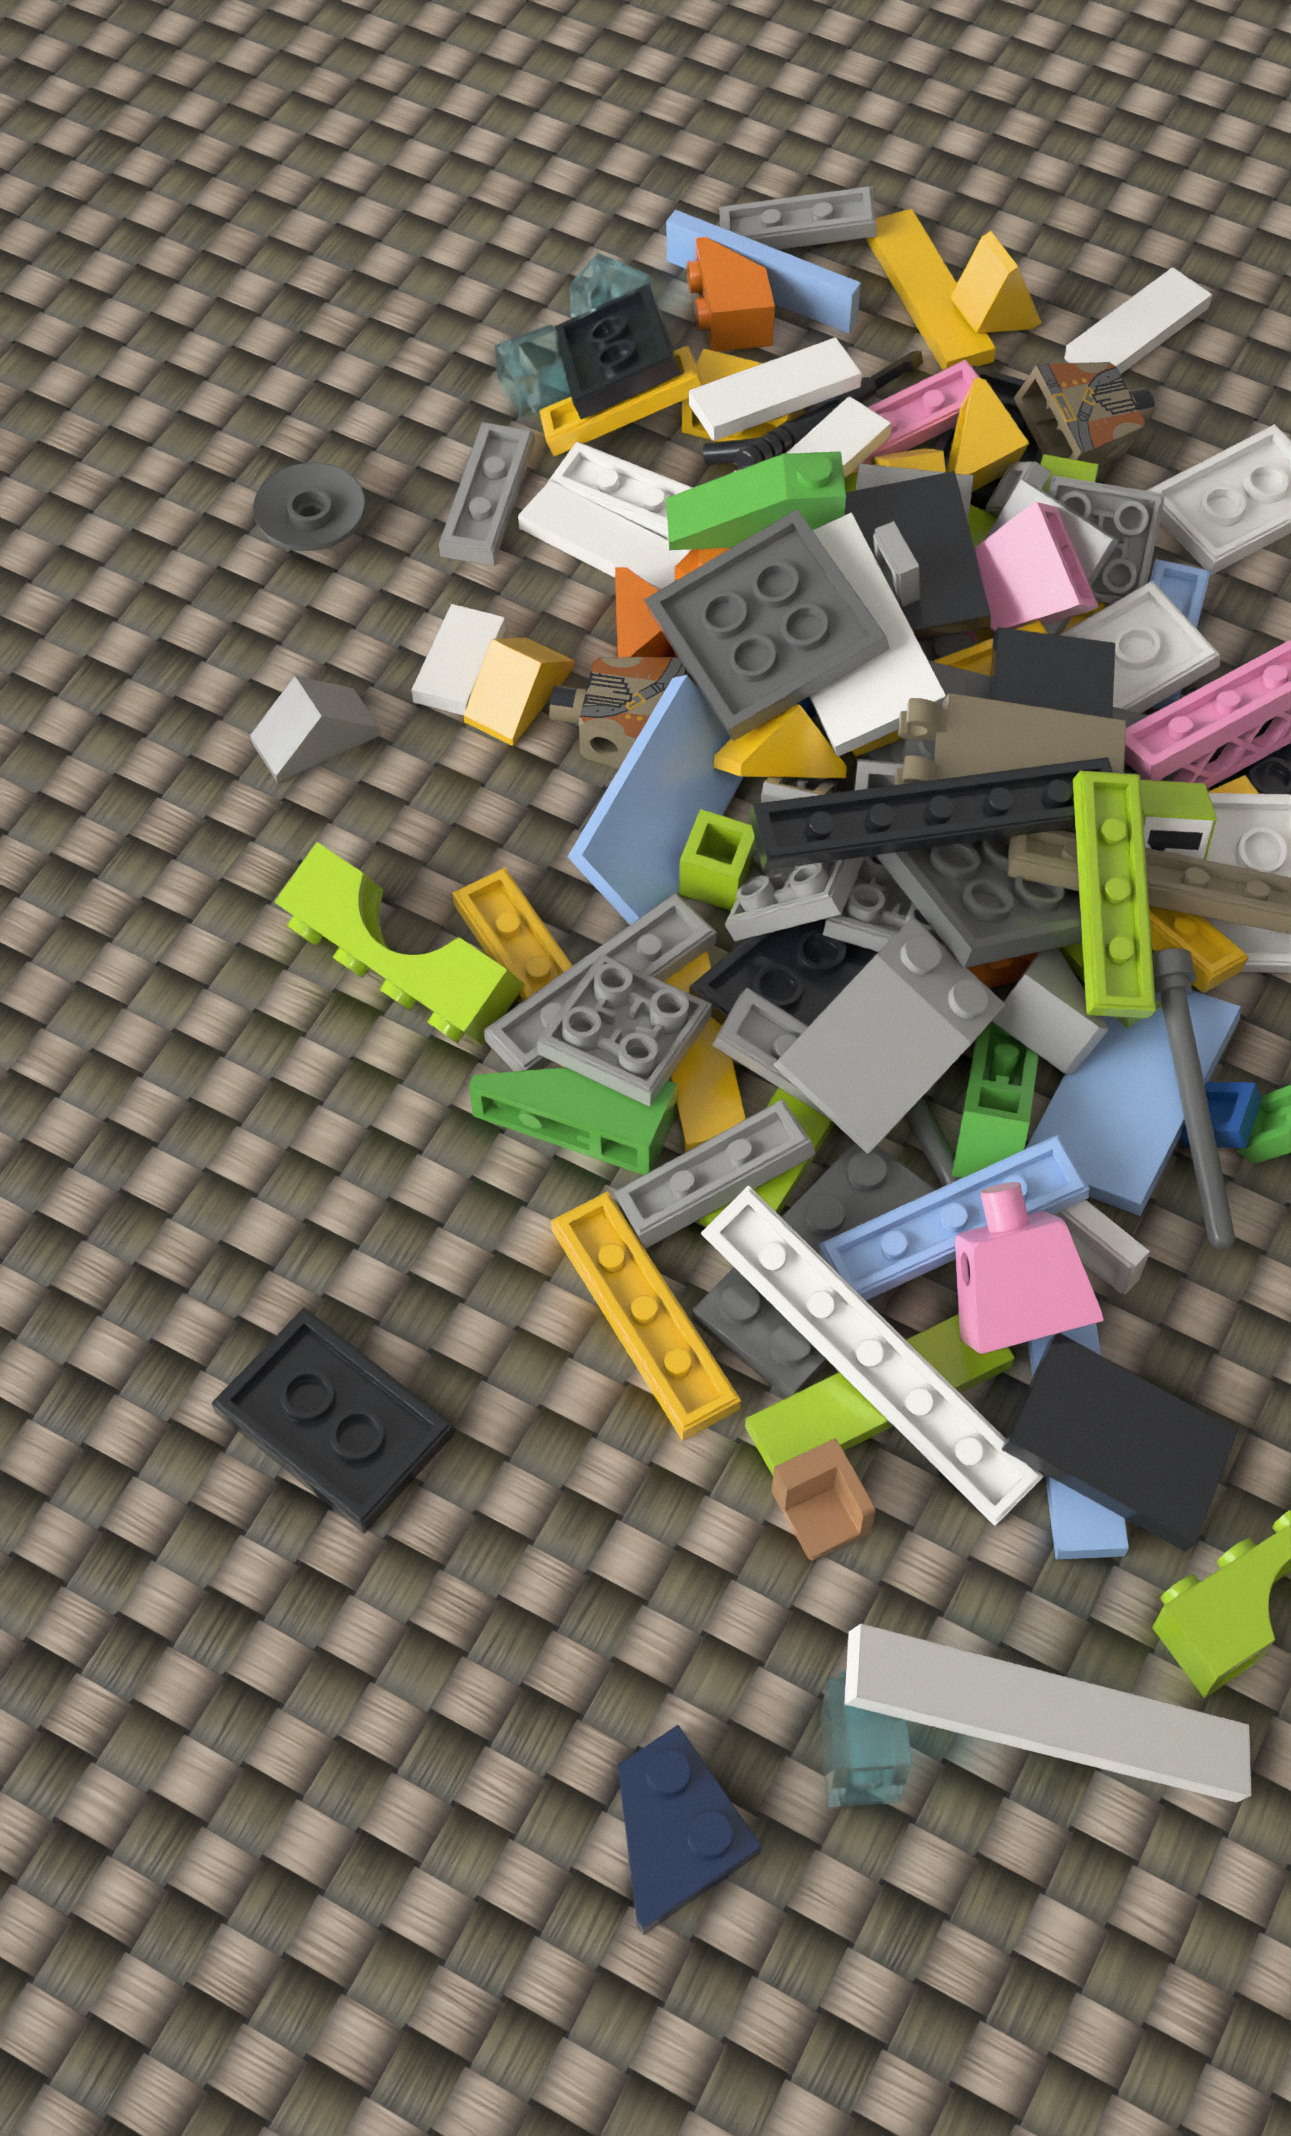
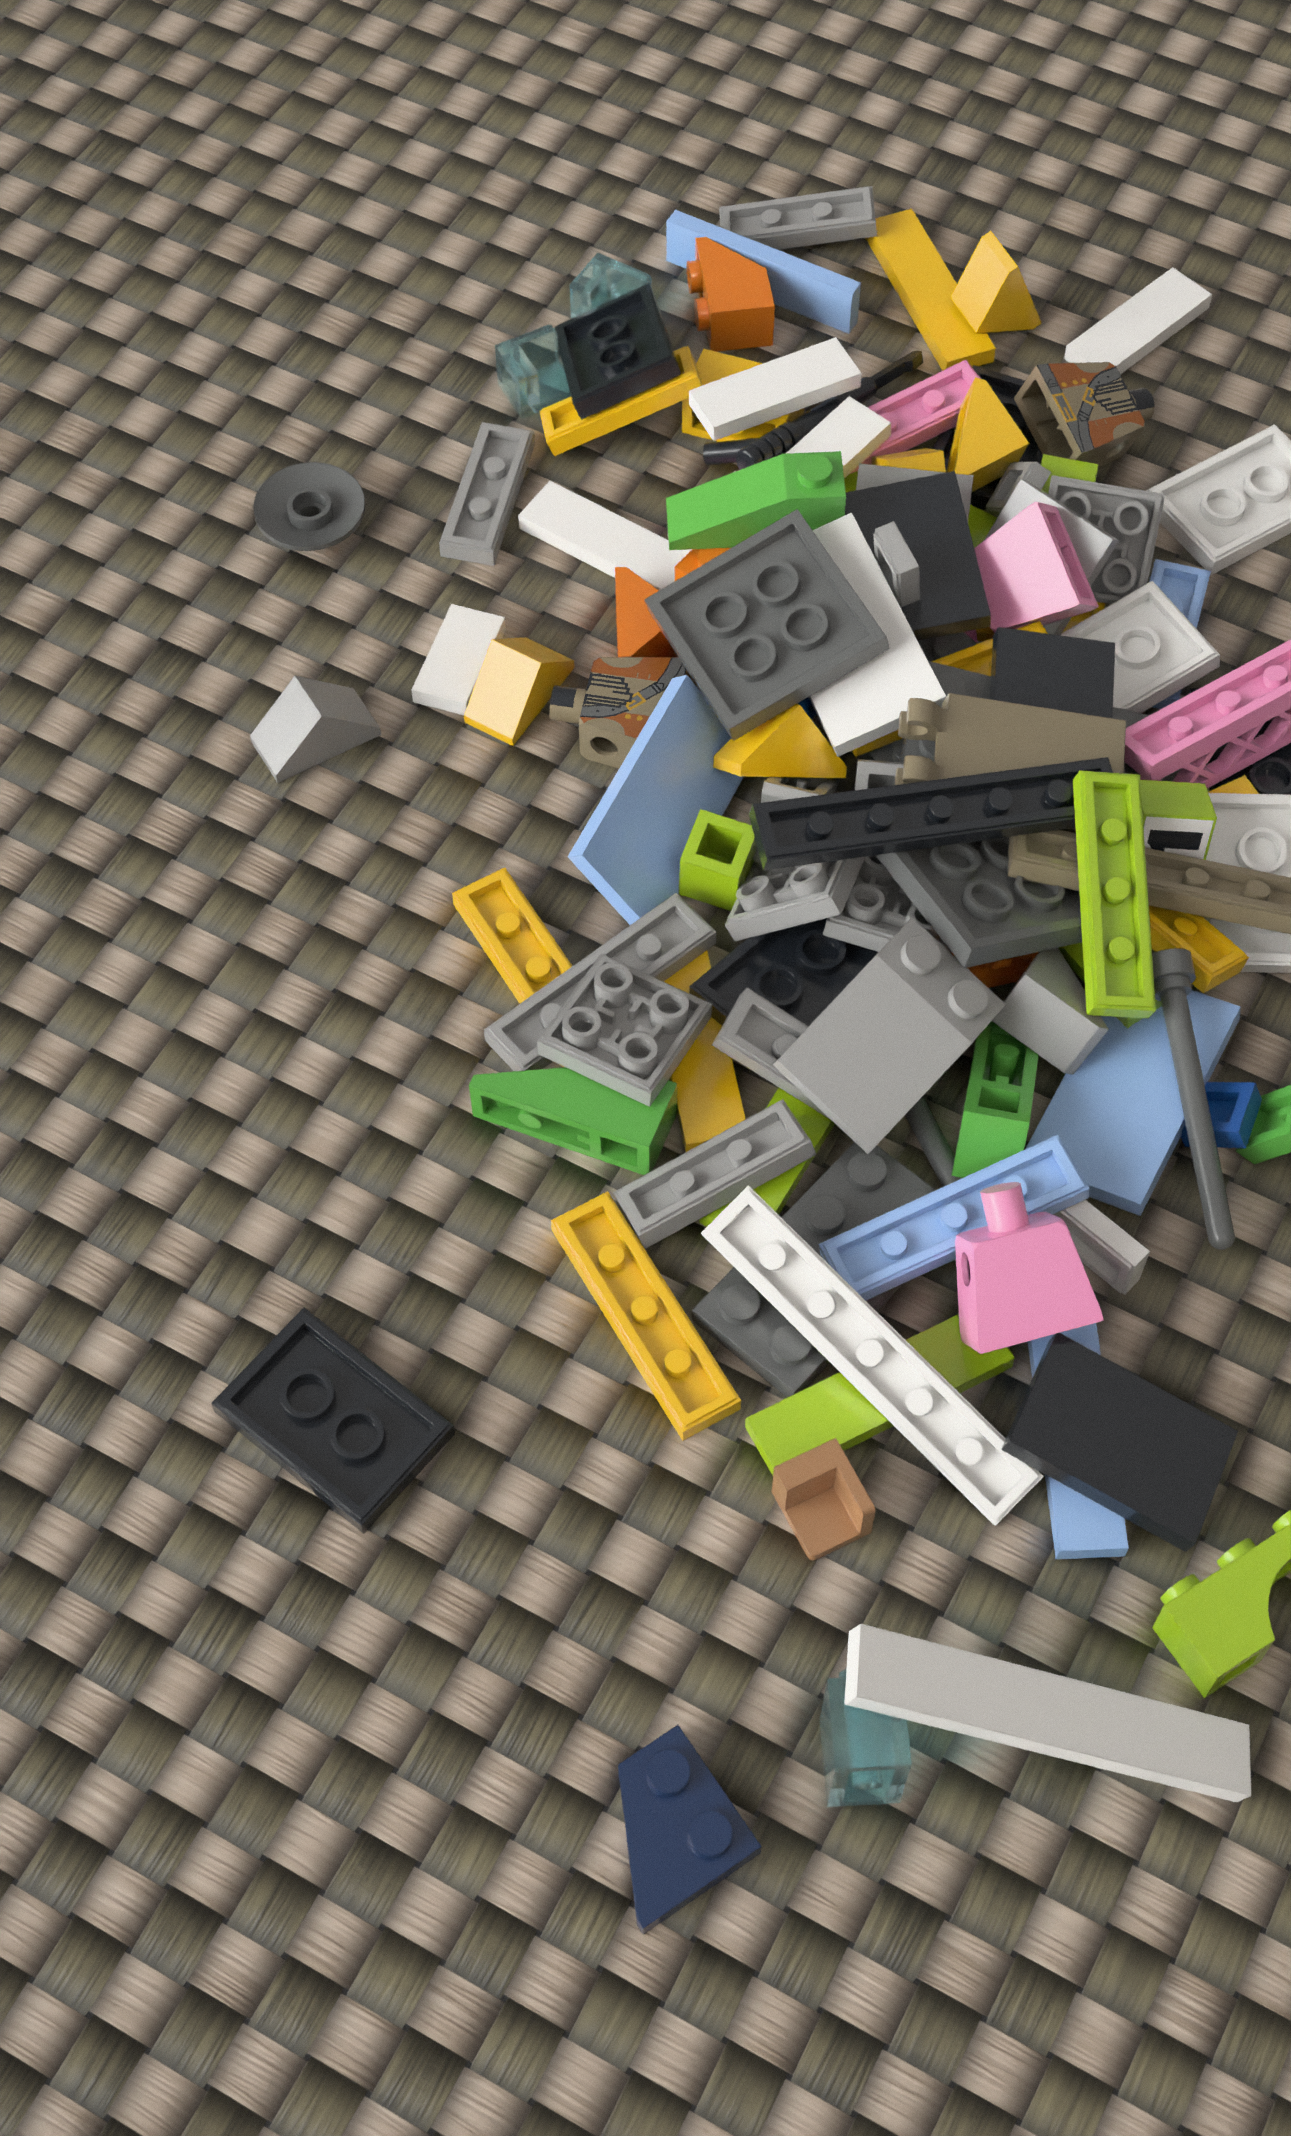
(344, 905): lime arch -> none
(618, 486): white tile -> none

